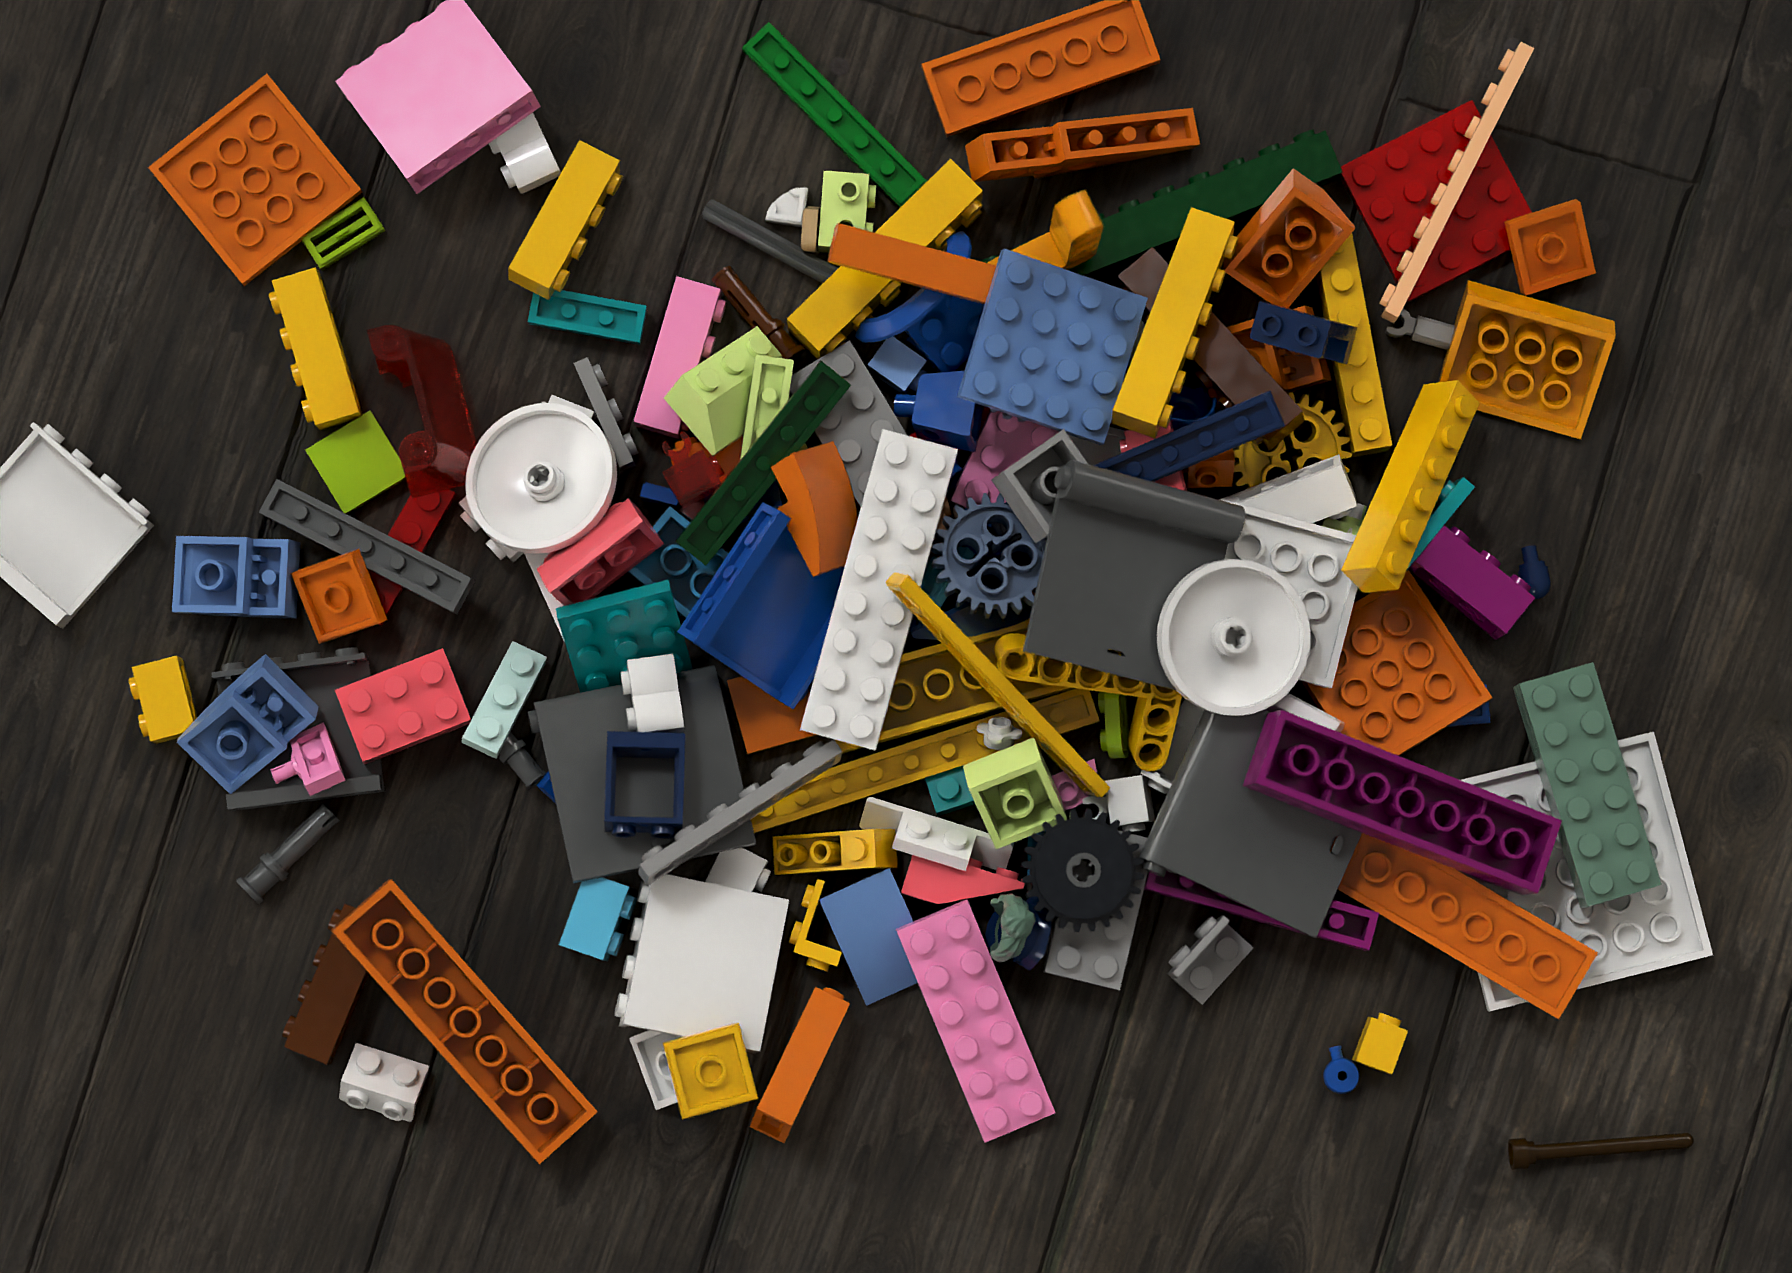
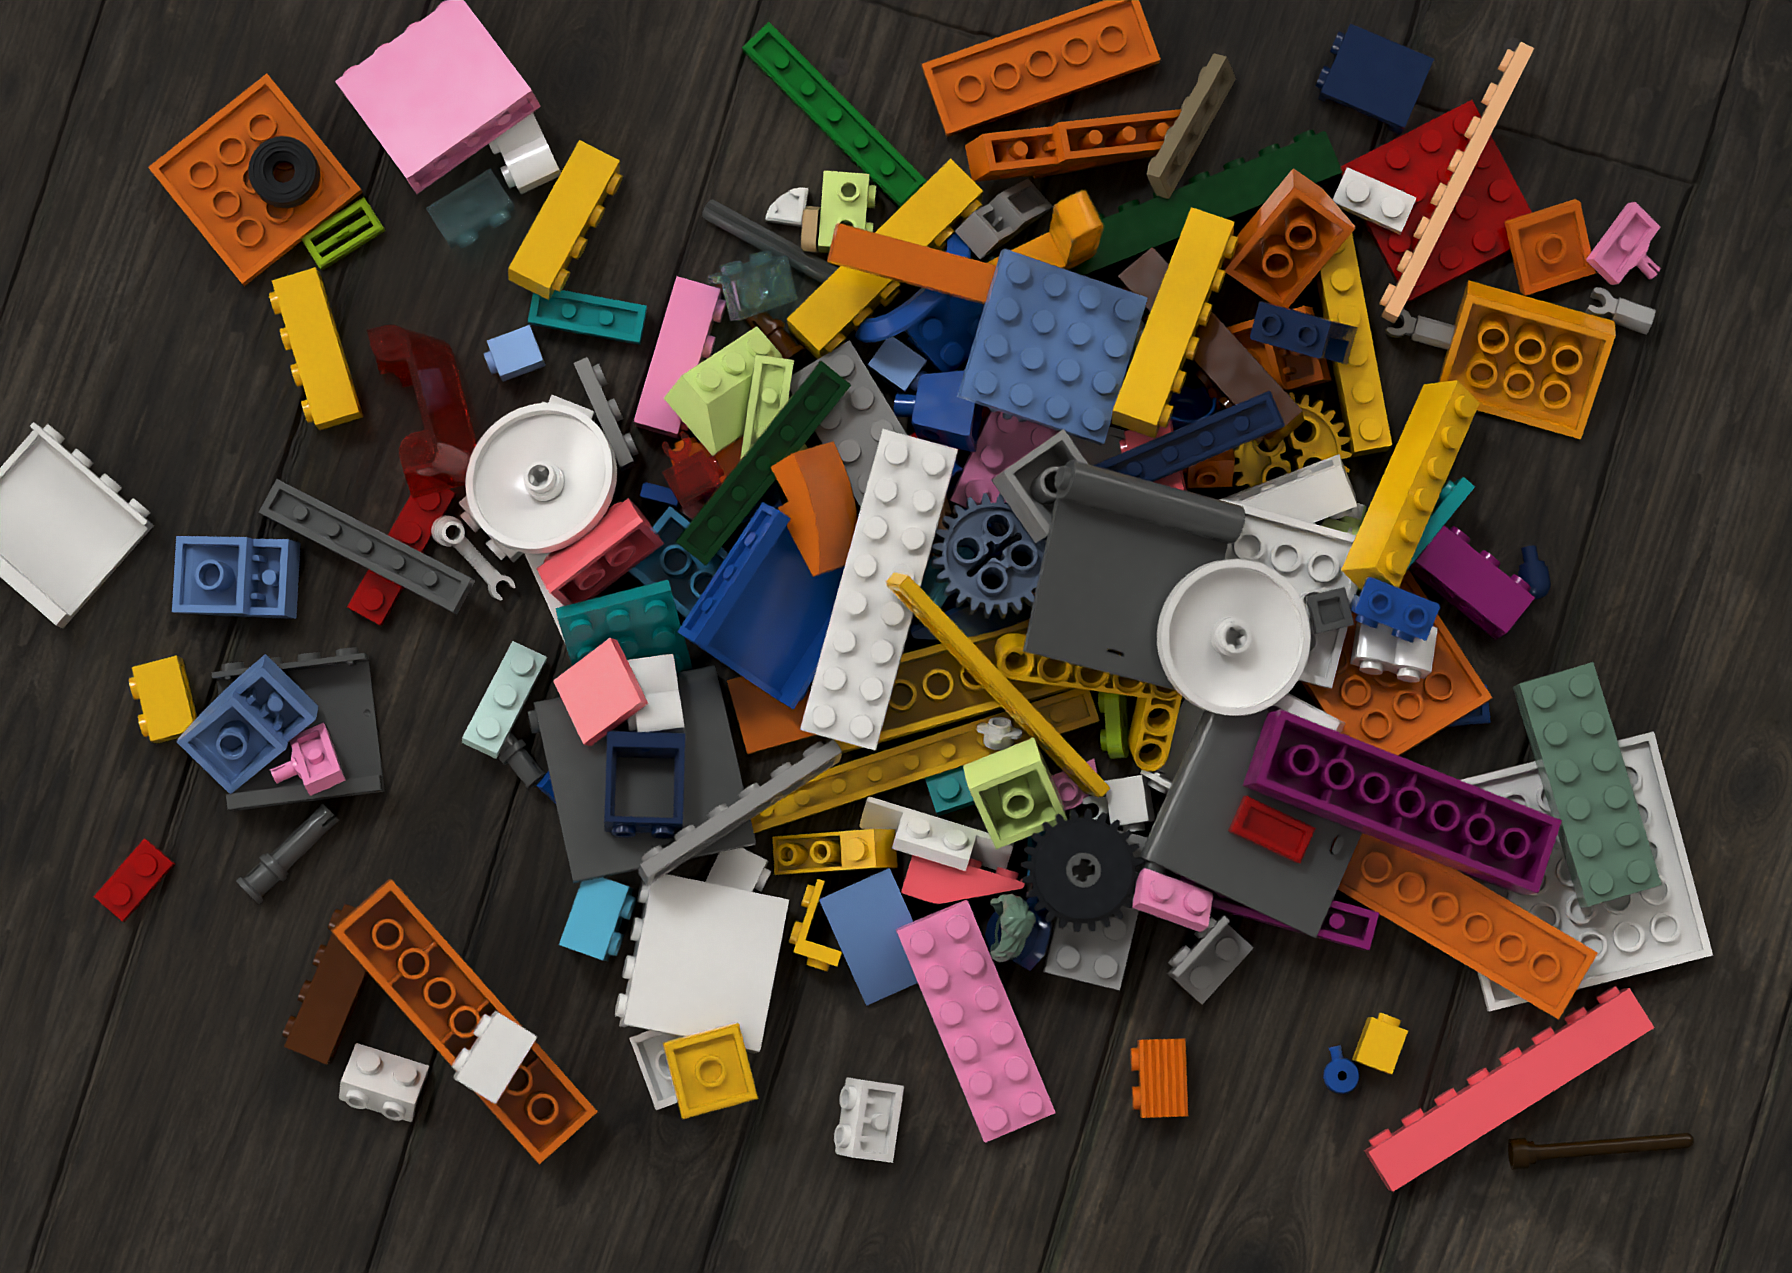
(134, 880): none -> red plate
(271, 154): none -> black tyre
(339, 596): orange tile -> none
(357, 462): lime tile -> none
(403, 706): coral brick -> none
(466, 549): none -> white brick
(471, 209): none -> clear light blue bracket
(493, 1056): none -> white brick
(514, 354): none -> light blue brick
(600, 692): none -> coral tile
(755, 285): none -> clear light blue bracket
(800, 1063): orange slope -> none
(868, 1120): none -> white bracket
(1003, 218): none -> light grey slope
(1161, 1078): none -> orange brick
(1172, 900): none -> bright pink plate
(1191, 125): none -> dark tan plate
(1271, 829): none -> red tile
(1329, 610): none -> dark grey plate
(1373, 200): none -> white plate
(1374, 76): none -> dark blue panel
(1380, 651): none -> white brick
(1403, 611): none -> blue bracket
(1509, 1088): none -> coral brick
(1622, 311): none -> light grey bar
(1625, 246): none -> bright pink plate

